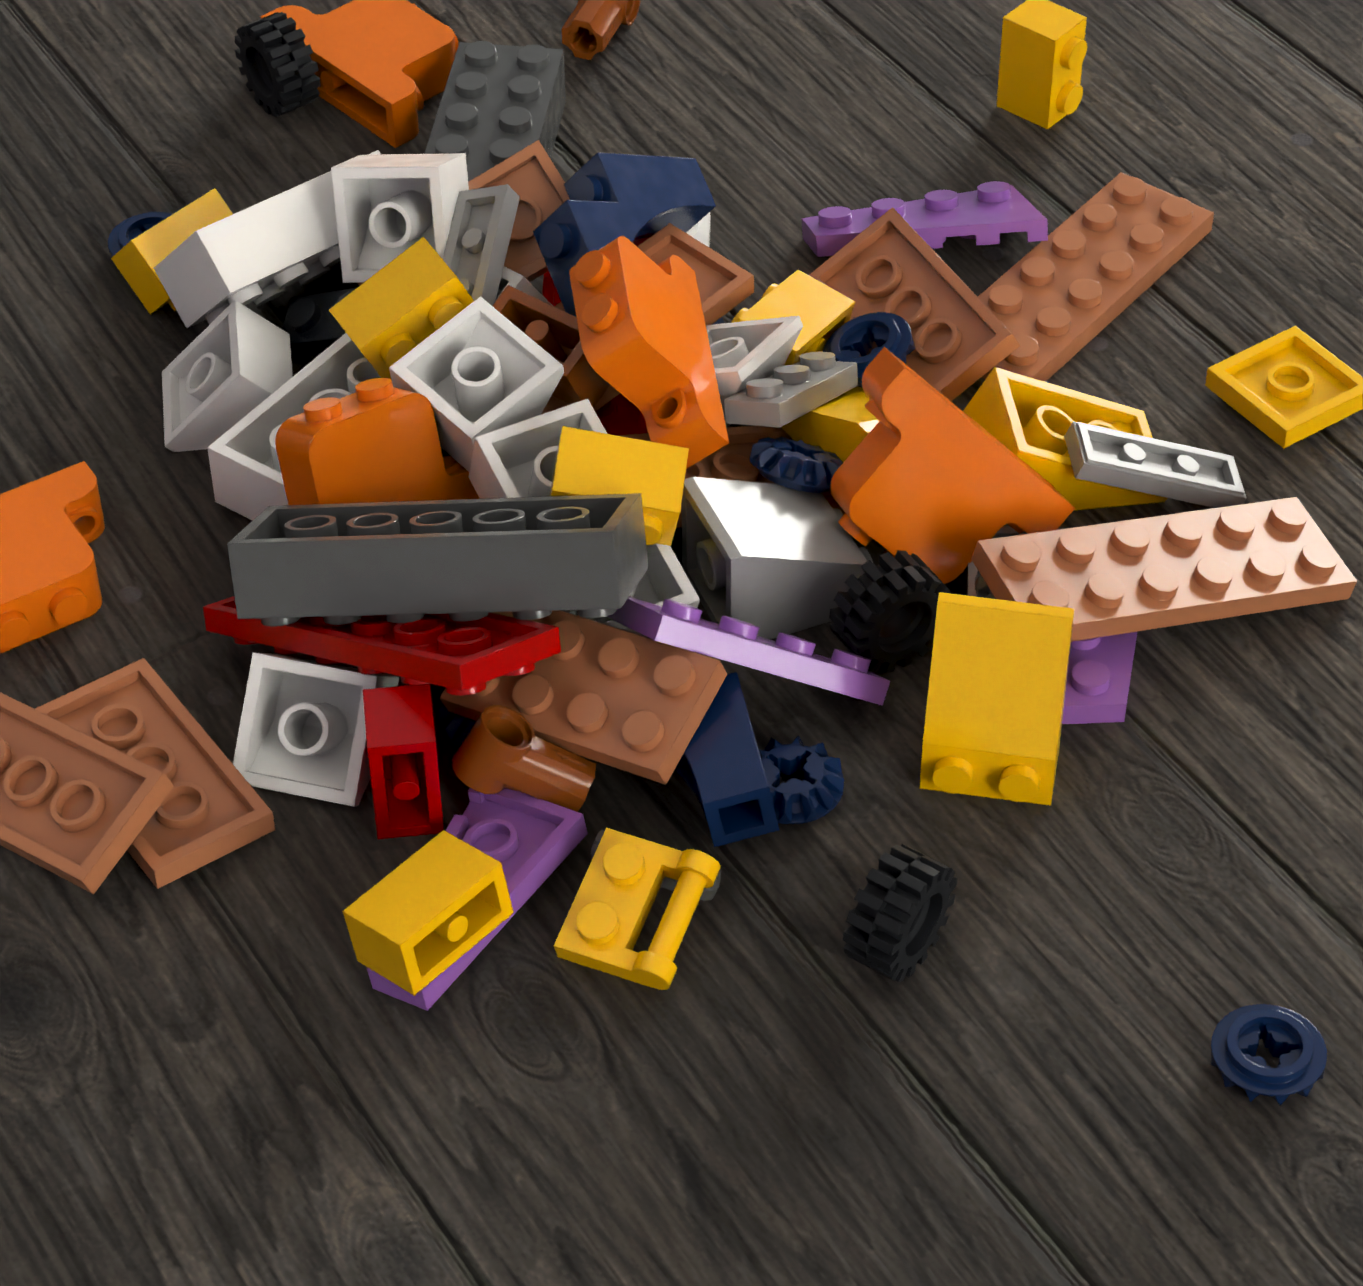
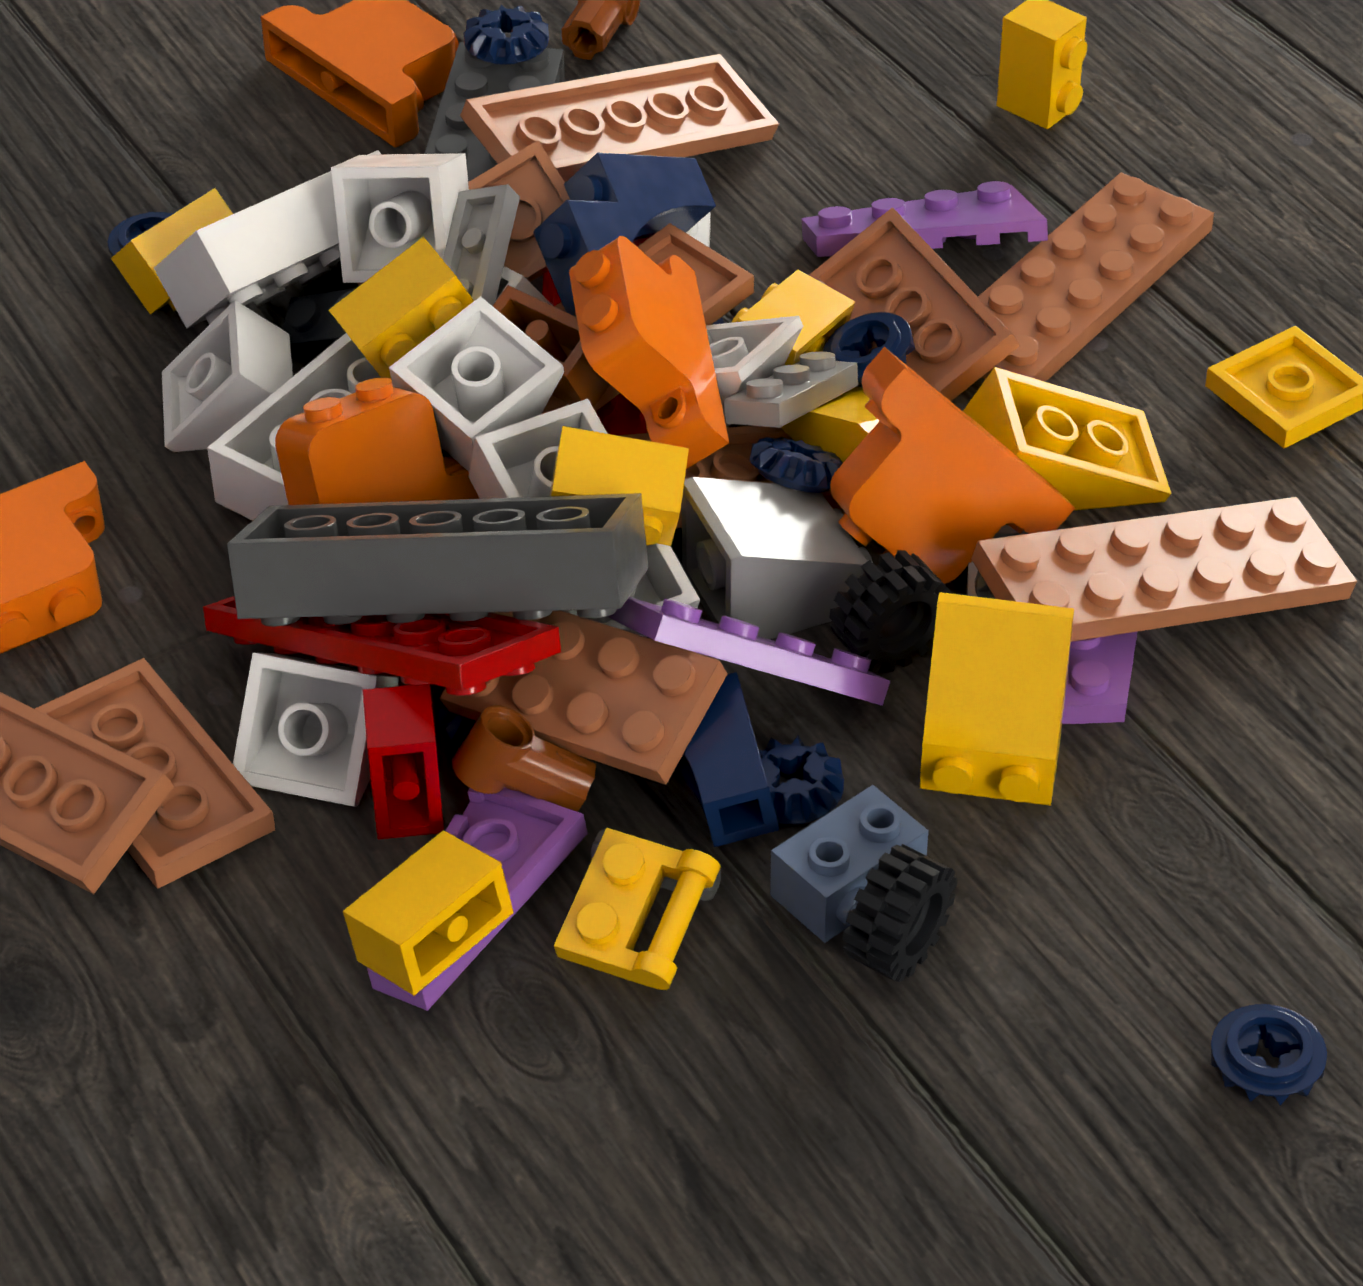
(277, 64): black tyre -> none
(487, 38): none -> dark blue gear
(641, 111): none -> nougat plate
(829, 860): none -> sand blue brick
(1153, 466): light grey tile -> none

